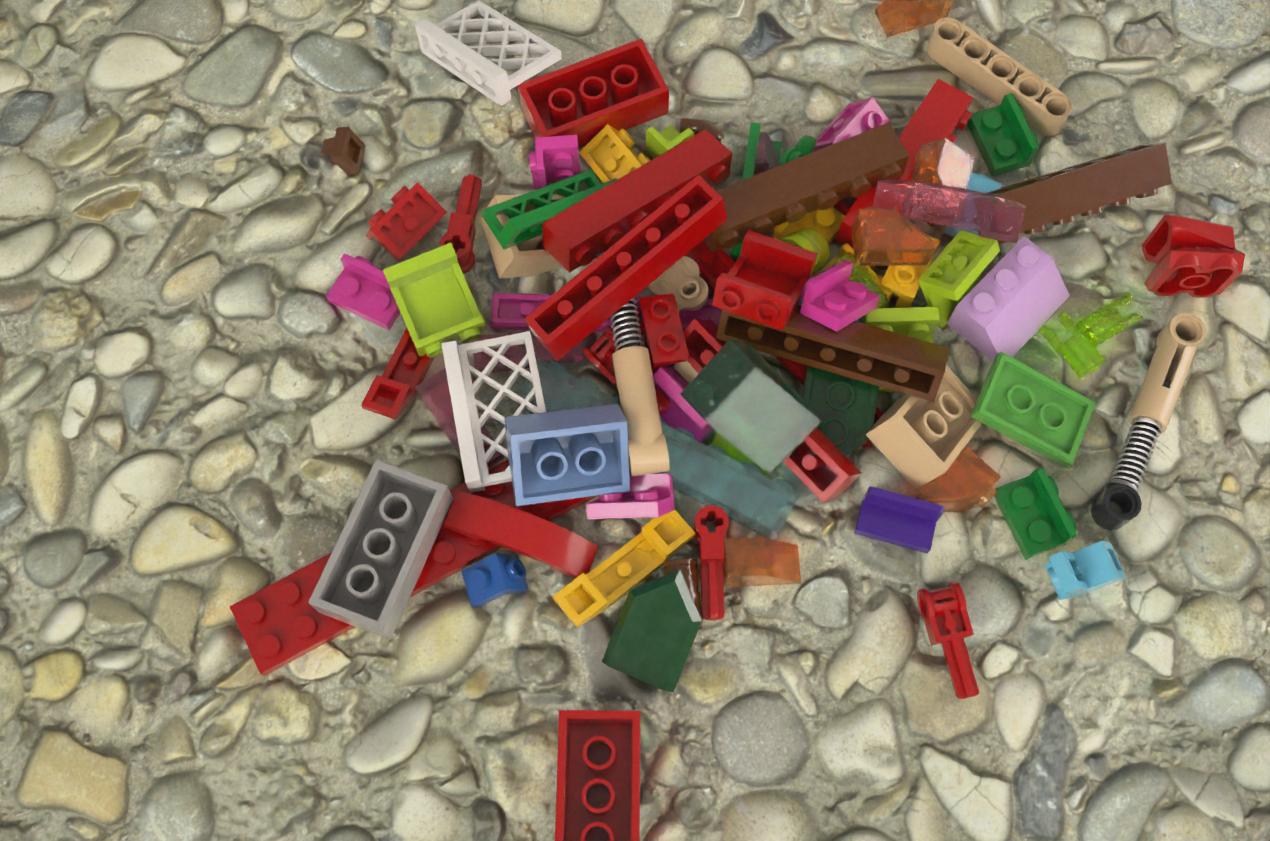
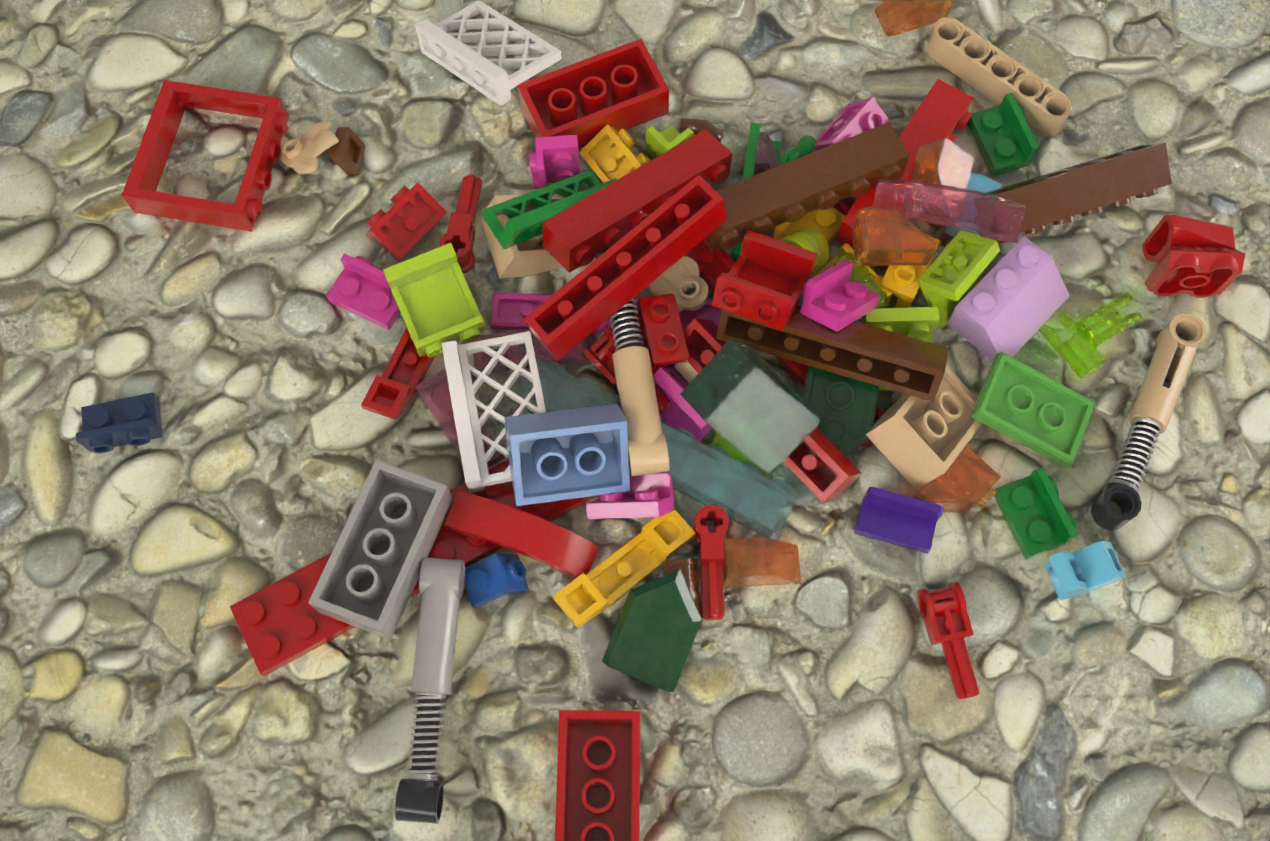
(120, 423): none -> dark blue bracket
(158, 140): none -> red window
(303, 152): none -> tan plate
(441, 588): none -> piece

